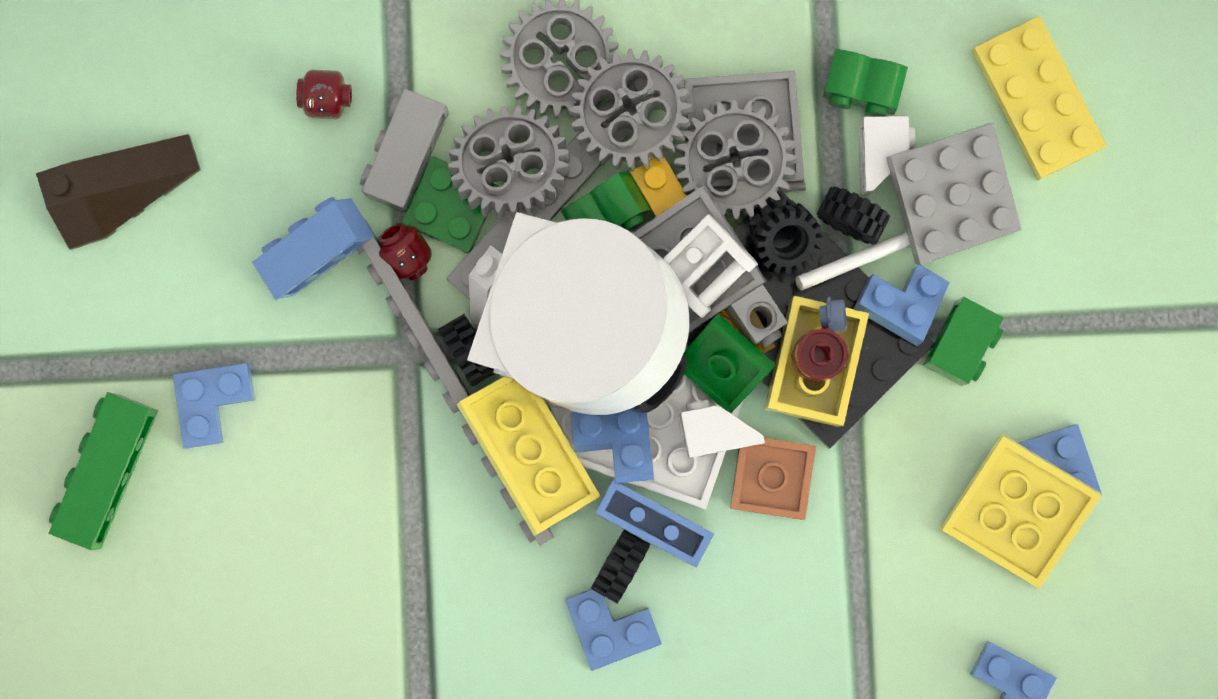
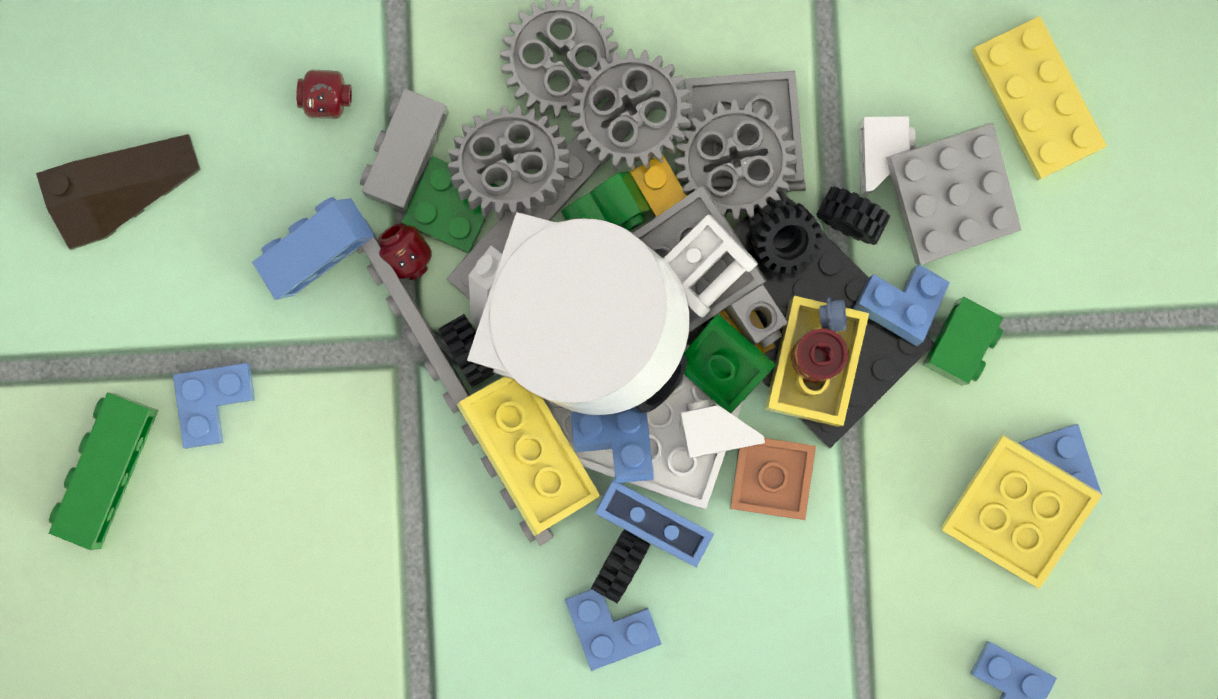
(852, 261): white piece -> none
(864, 83): green brick -> none

